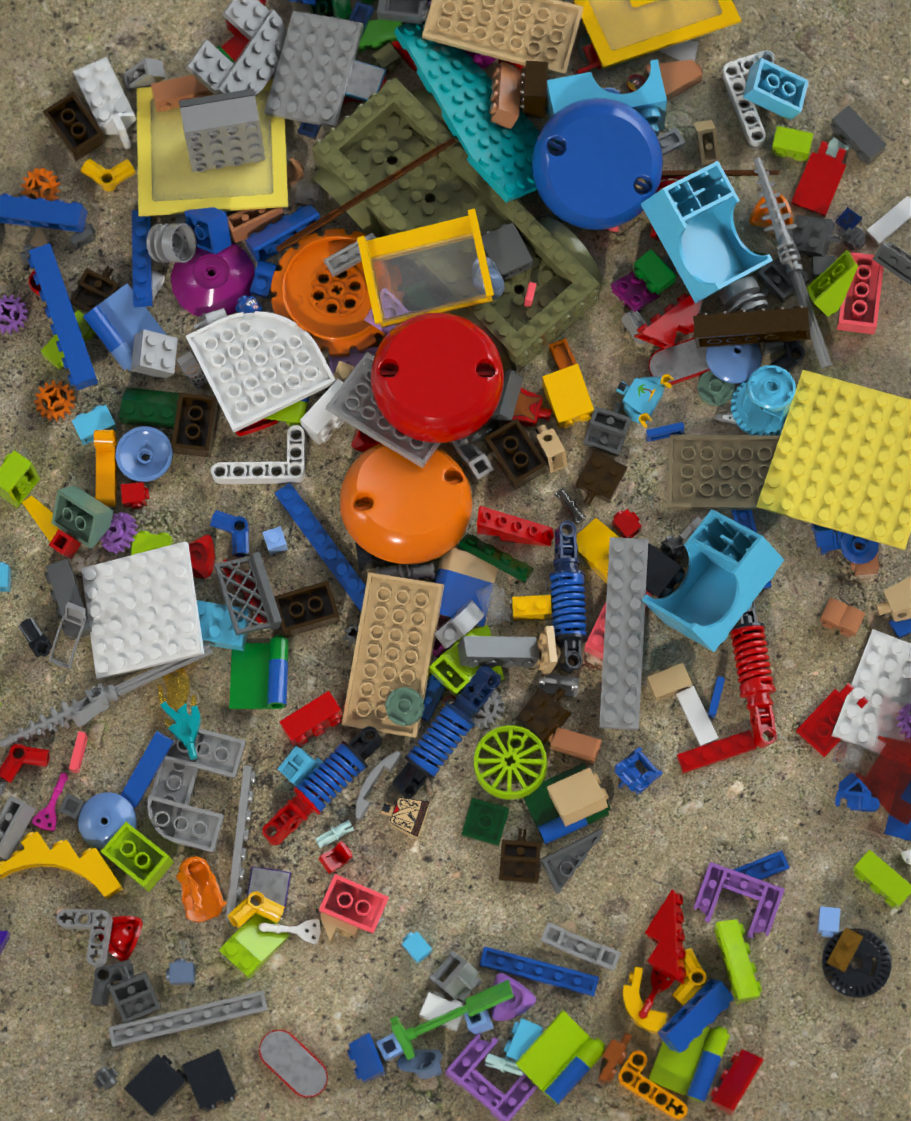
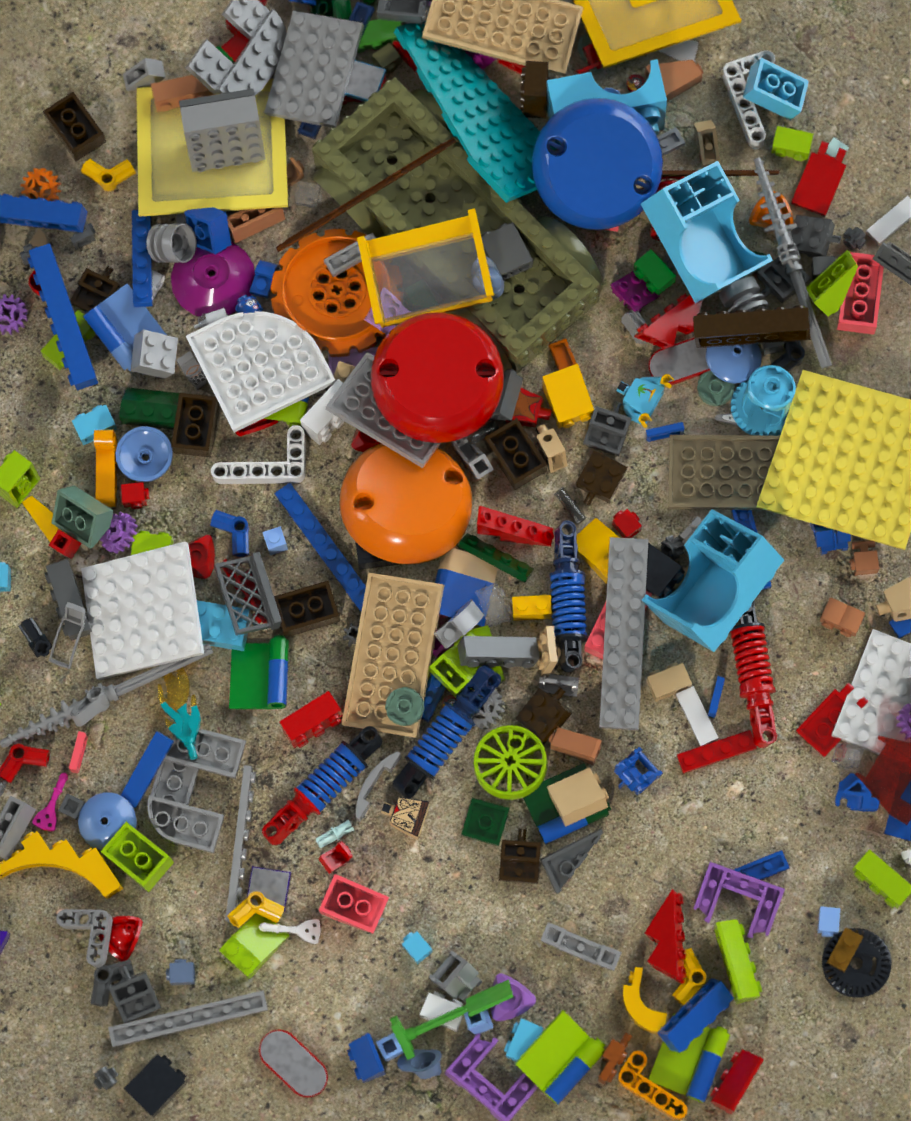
(53, 408): orange gear -> none
(106, 99): white hinge -> none
(199, 890): orange hair -> none
(210, 1080): black brick -> none
(264, 244): blue slope -> none
(298, 766): medium azure piece -> none
(332, 925): tan slope -> none
(410, 572): light grey piece -> none
(502, 1064): light aqua axle -> none
(505, 95): nougat brick -> none
(530, 294): coral tile -> none
(539, 971): blue tile -> none
(656, 988): red piece -> none
(848, 219): clear blue tile -> none
(858, 135): dark grey brick -> none
(864, 555): blue dish -> none

